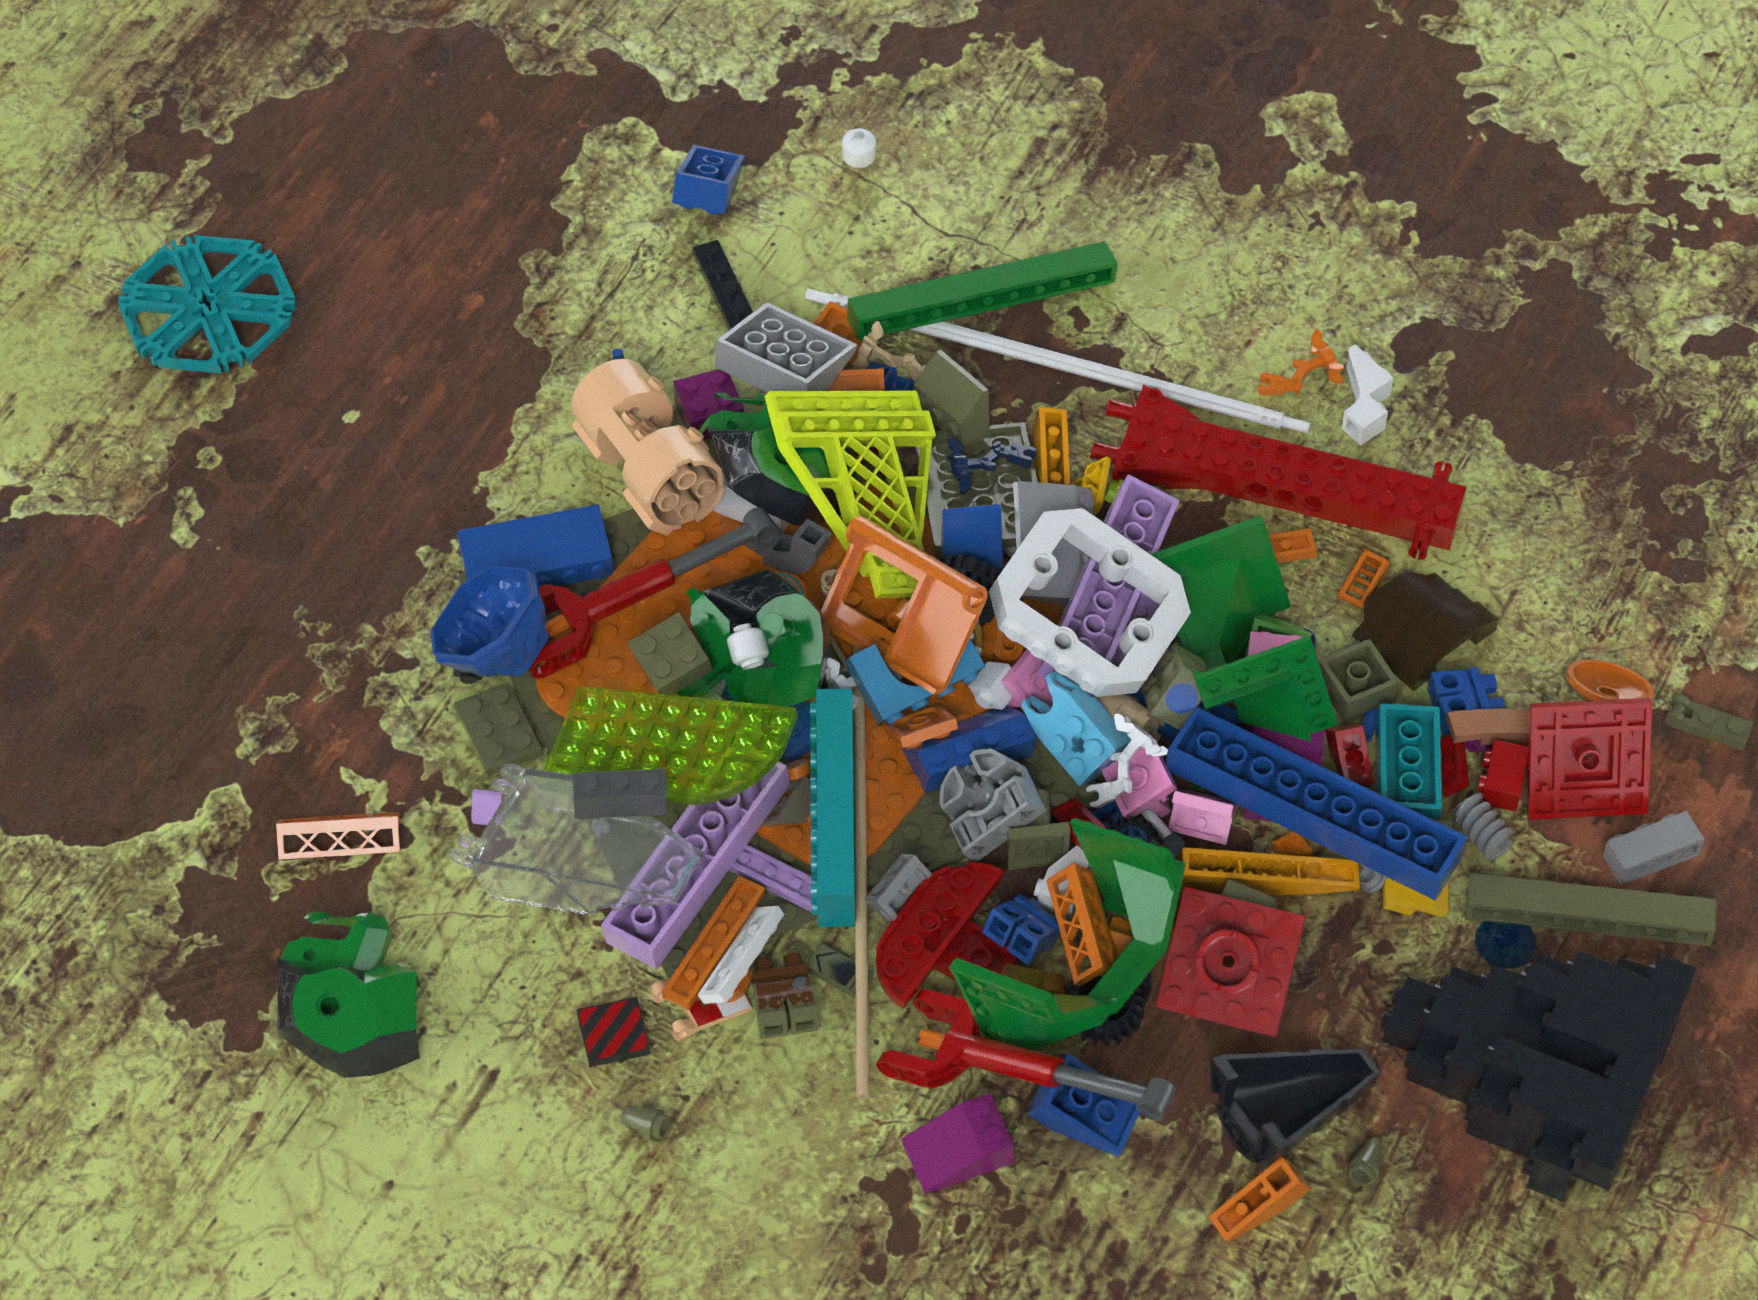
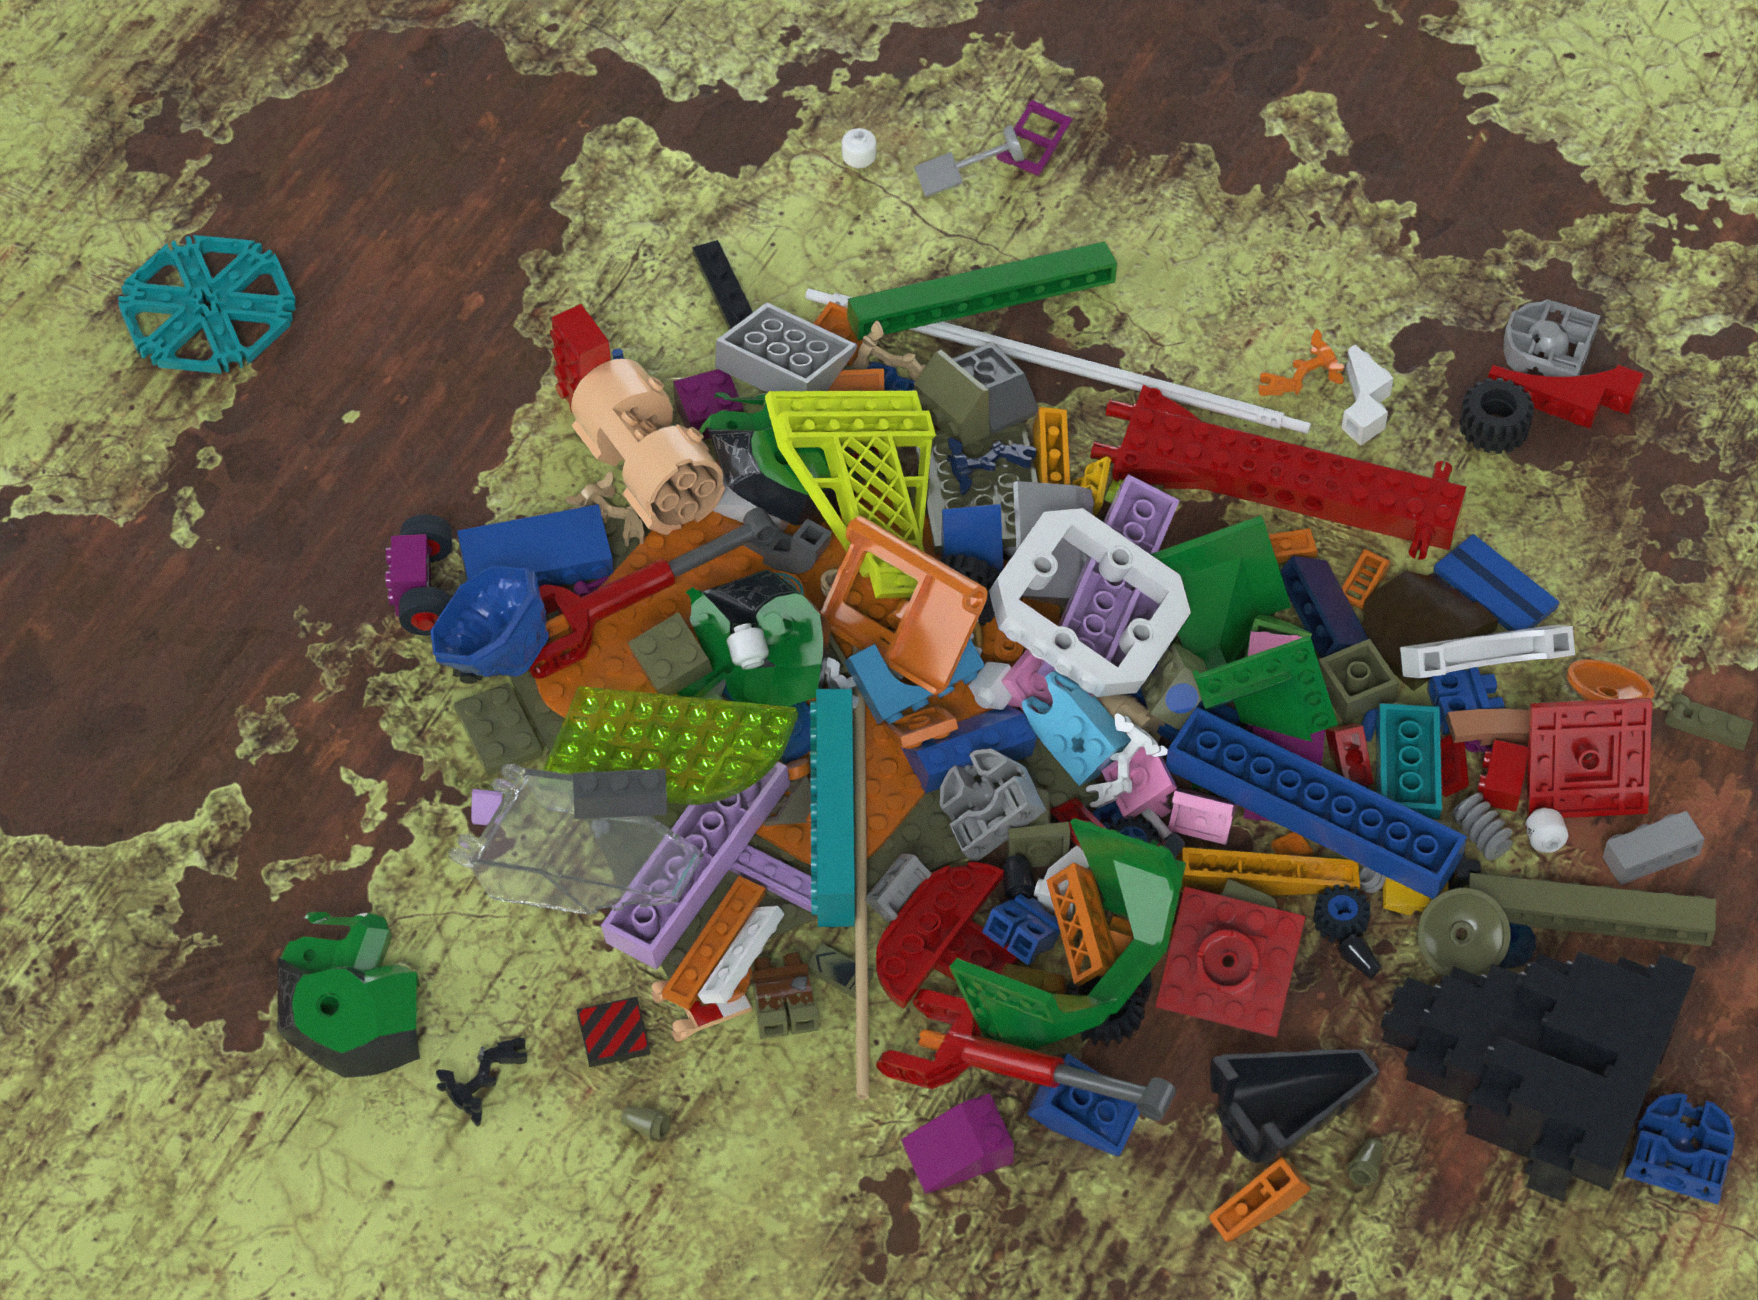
(343, 824): fence -> none
(420, 543): none -> brick
(462, 1094): none -> black piece
(577, 349): none -> red brick
(583, 589): none -> magenta hand
(595, 493): none -> tan piece
(707, 179): blue slope -> none
(943, 172): none -> light grey piece
(1008, 387): none -> dark grey slope
(1018, 877): none -> black brick
(1051, 145): none -> magenta window
(1321, 605): none -> dark blue brick
(1352, 919): none -> black wheel
(1359, 955): none -> black cone
(1461, 873): none -> black tile
(1484, 925): none -> olive dish
(1488, 649): none -> white arch
(1494, 432): none -> black tyre
(1496, 585): none -> blue tile
(1533, 323): none -> light grey connector
(1546, 830): none -> white head
(1578, 397): none -> red arch
(1674, 1146): none -> blue connector

